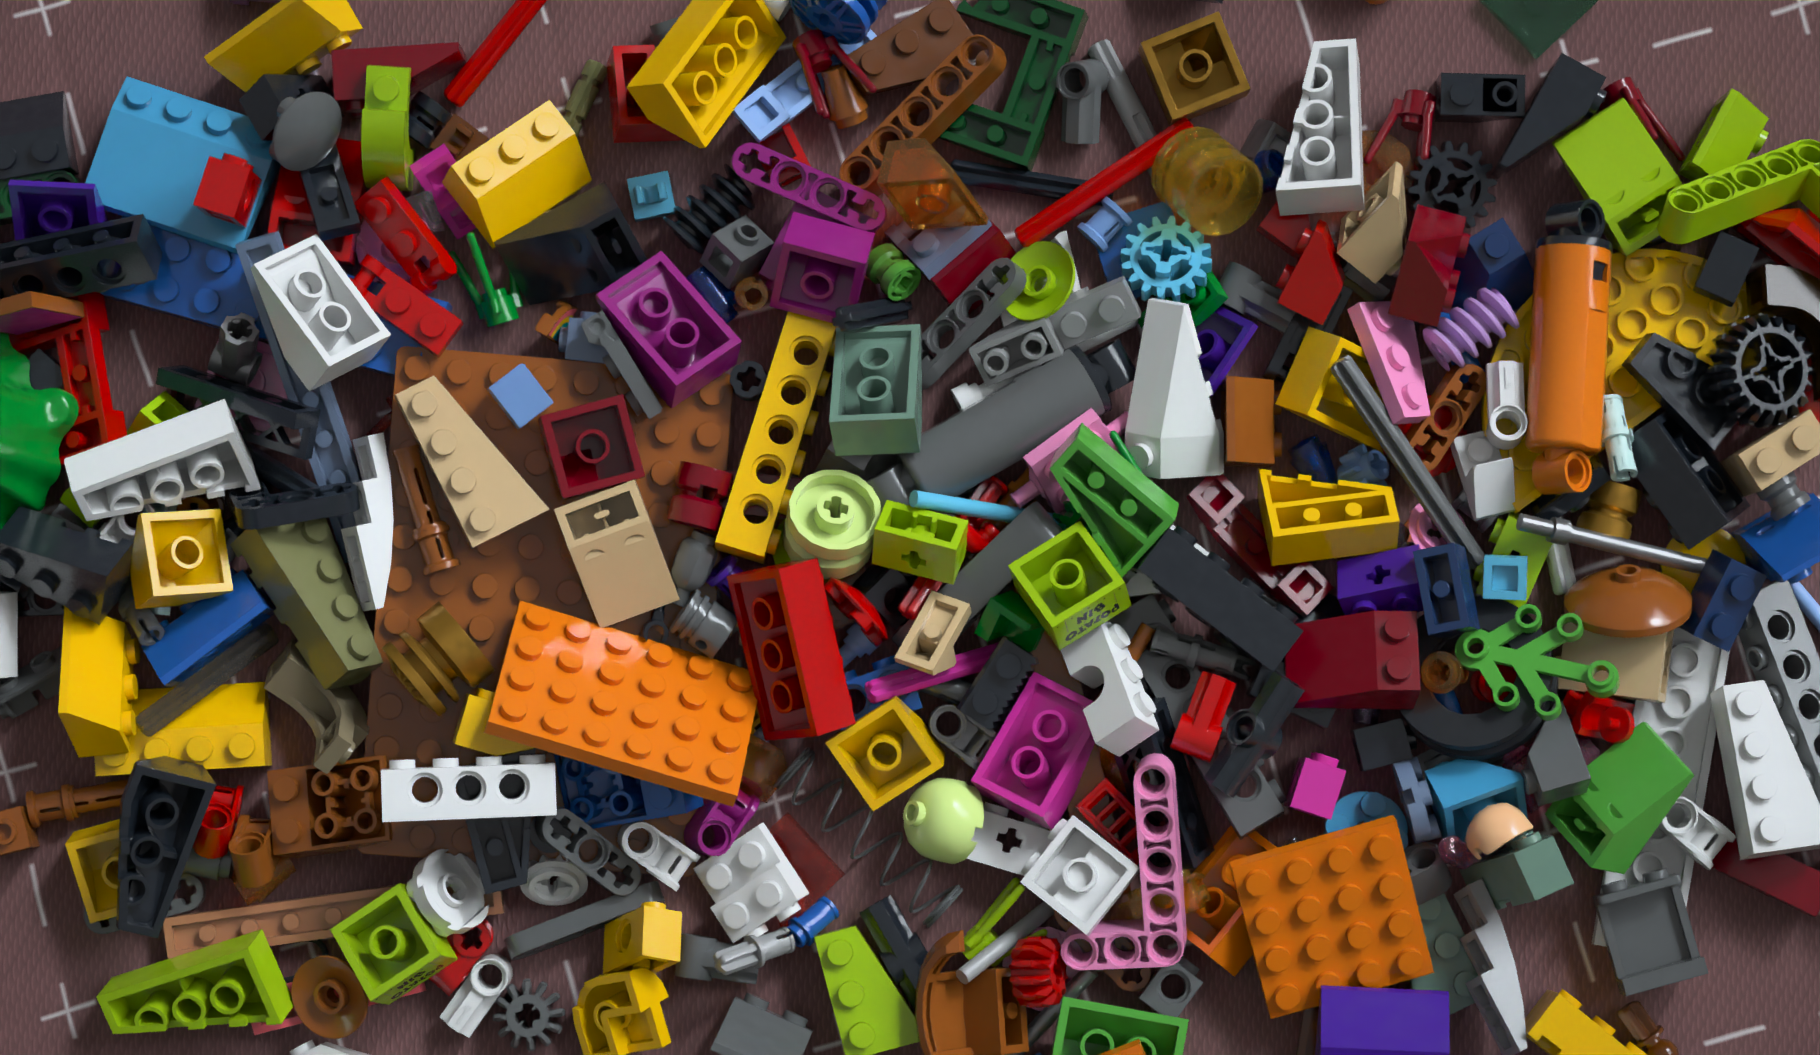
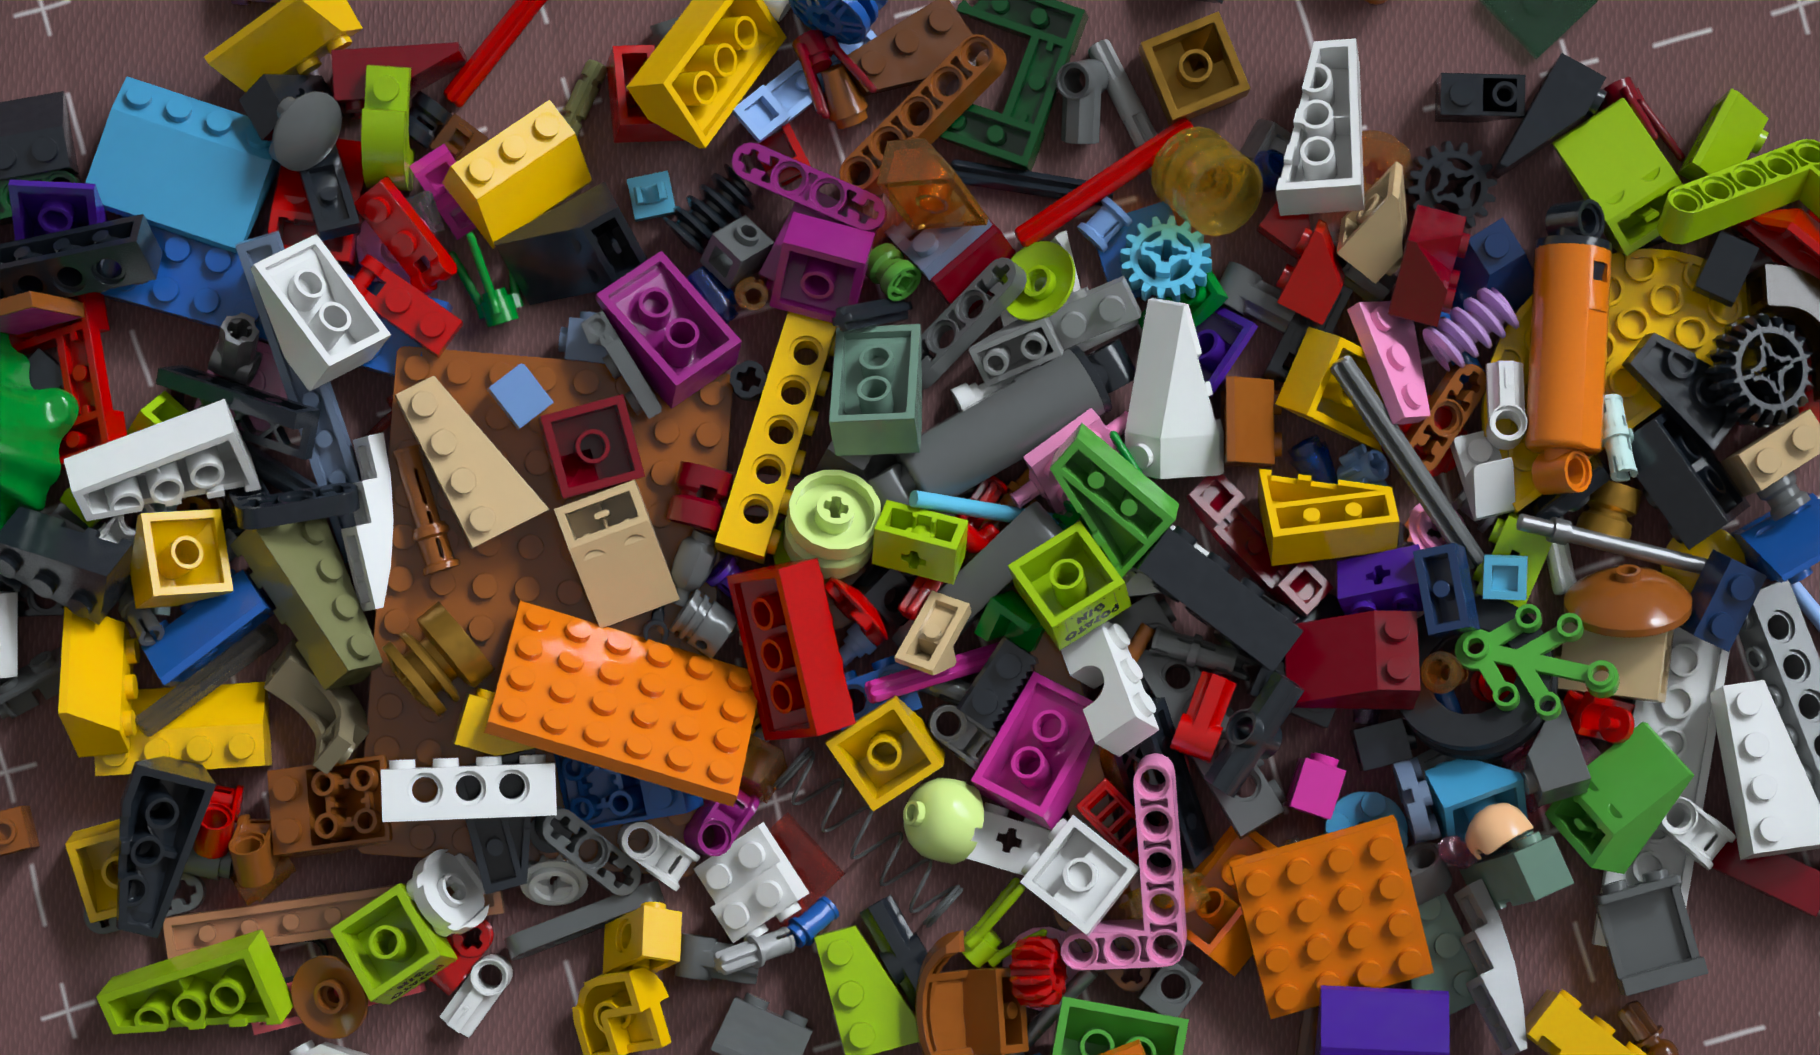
(71, 802): dark orange pin -> none
(228, 189): red brick -> none
(519, 1004): dark grey gear -> none
(550, 326): dark orange tile -> none
(1004, 943): light grey bar -> none
(1416, 115): dark red plant -> none

